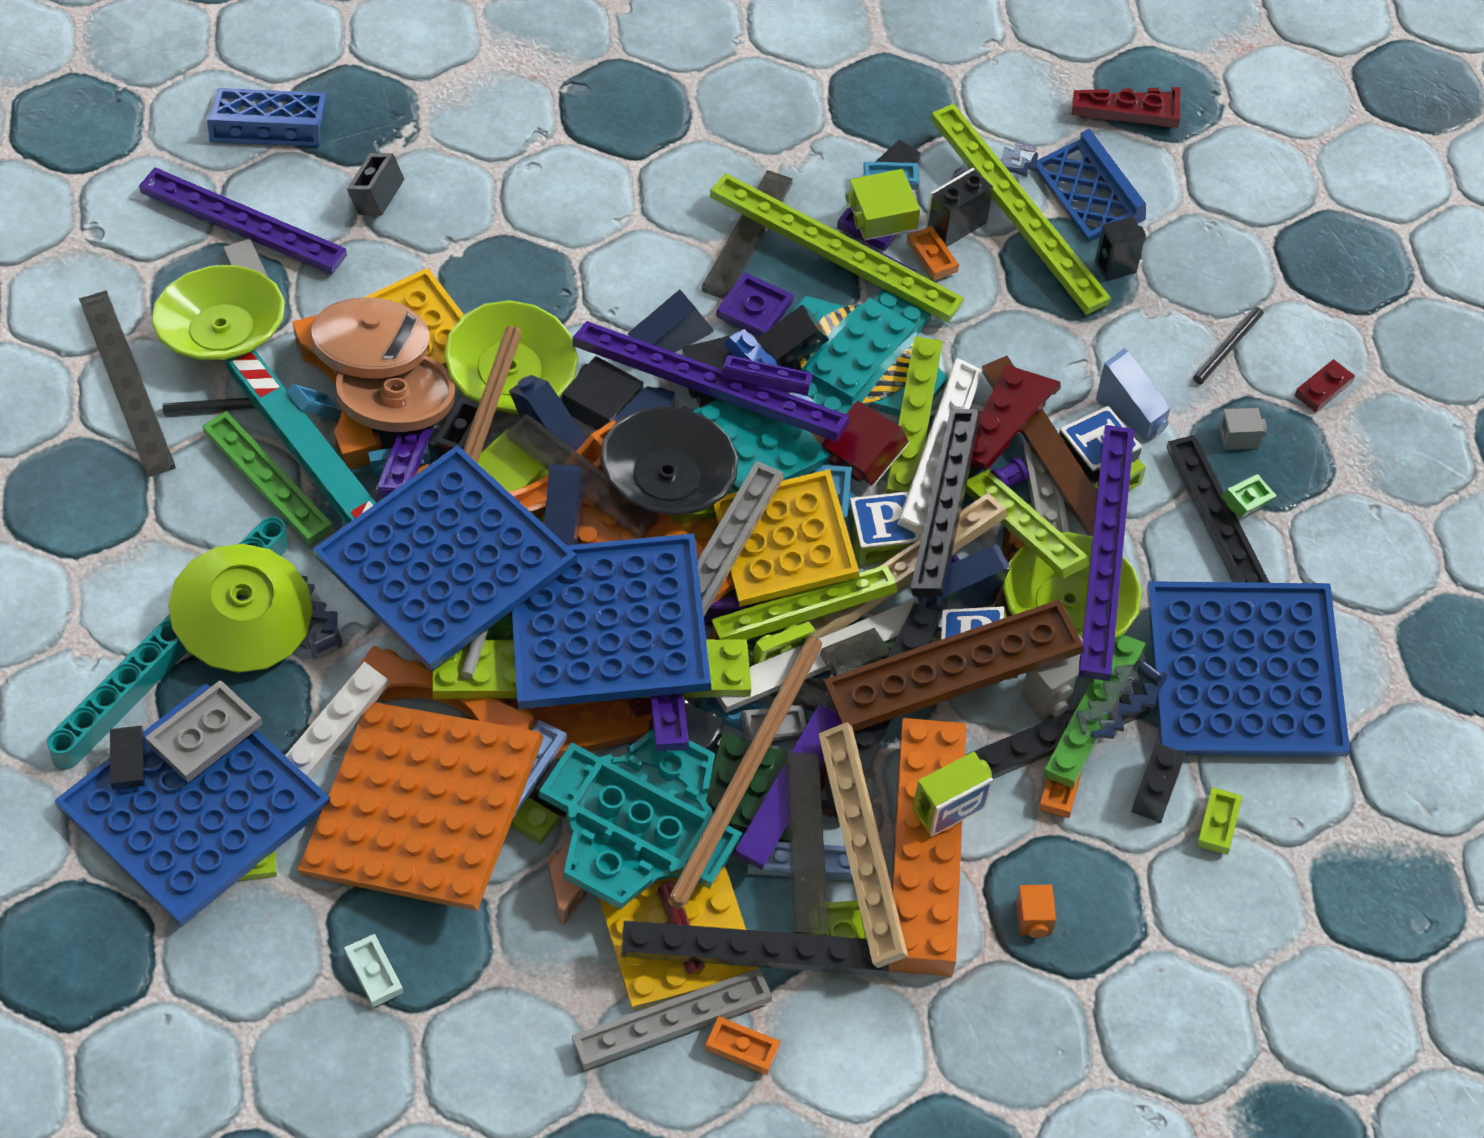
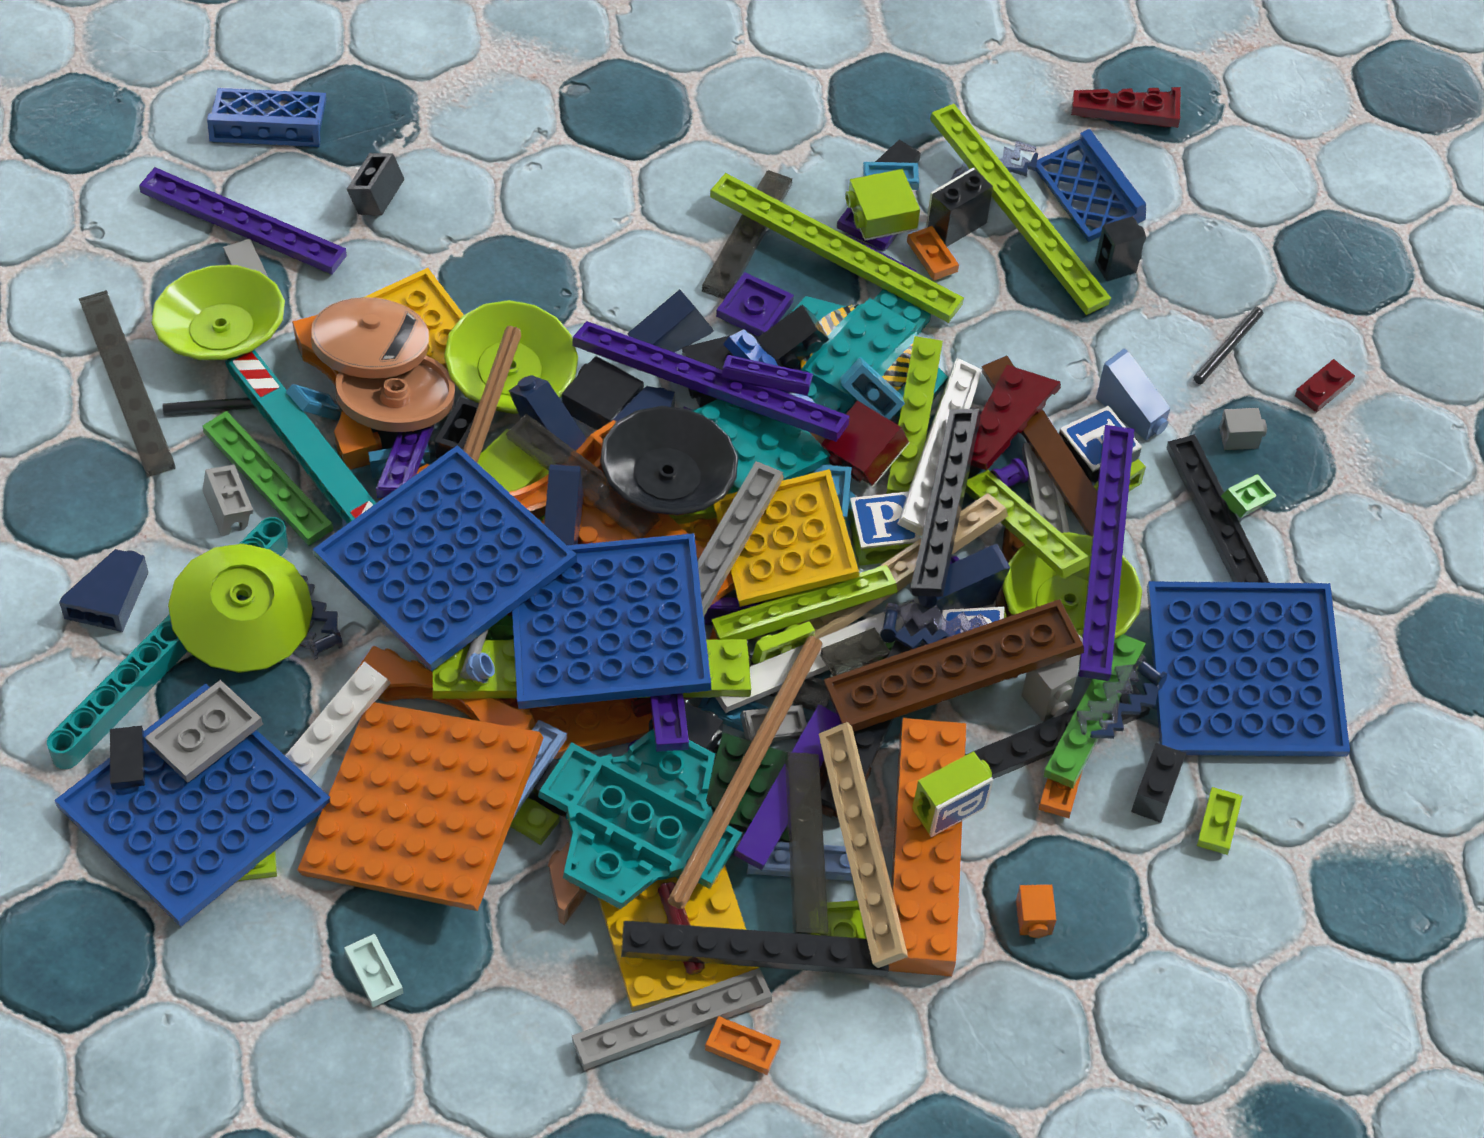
(107, 592): none -> dark blue slope
(226, 498): none -> light grey hinge
(480, 667): none -> medium blue plate
(872, 389): none -> dark azure brick
(911, 610): none -> piece

